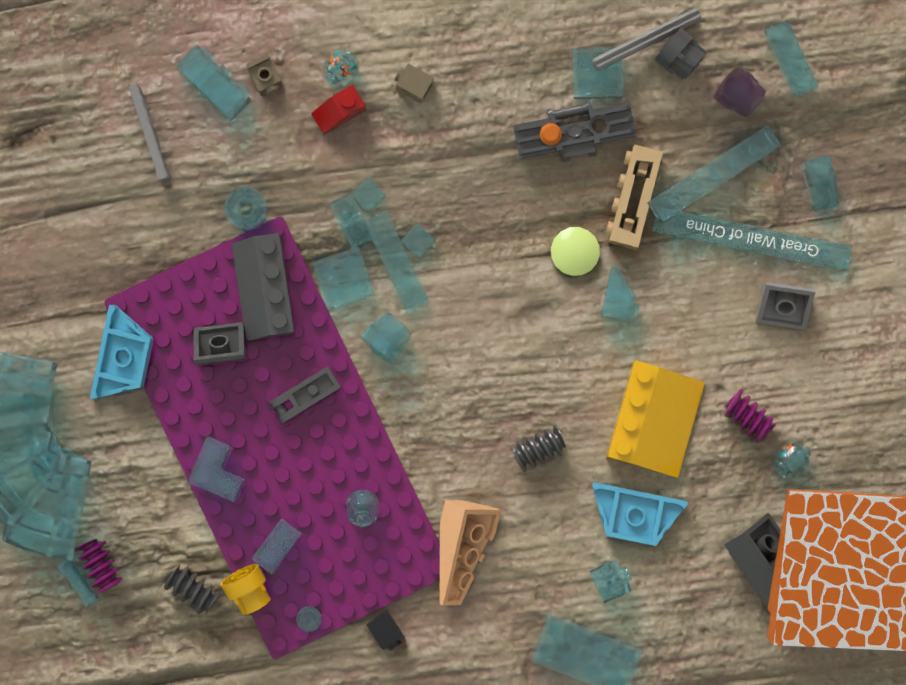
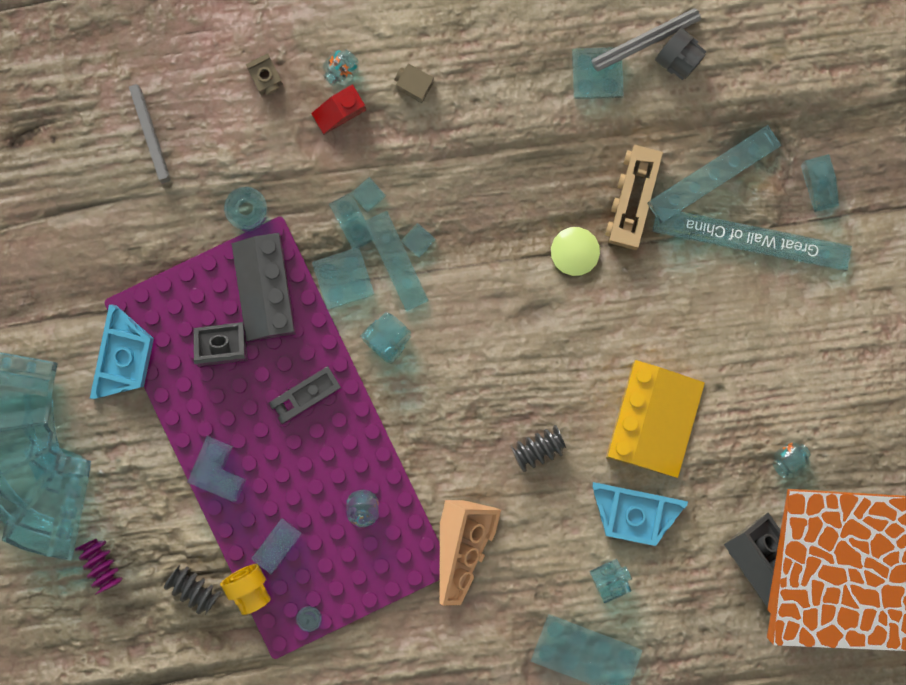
(77, 582): clear light blue pin -> none
(214, 82): clear light blue brick -> none
(386, 631): black brick -> none
(573, 139): dark grey piece -> none
(619, 299): clear light blue slope -> none
(740, 92): clear purple piece -> none
(748, 416): magenta piece -> none
(784, 305): light grey slope -> none
(791, 59): clear light blue plate -> none

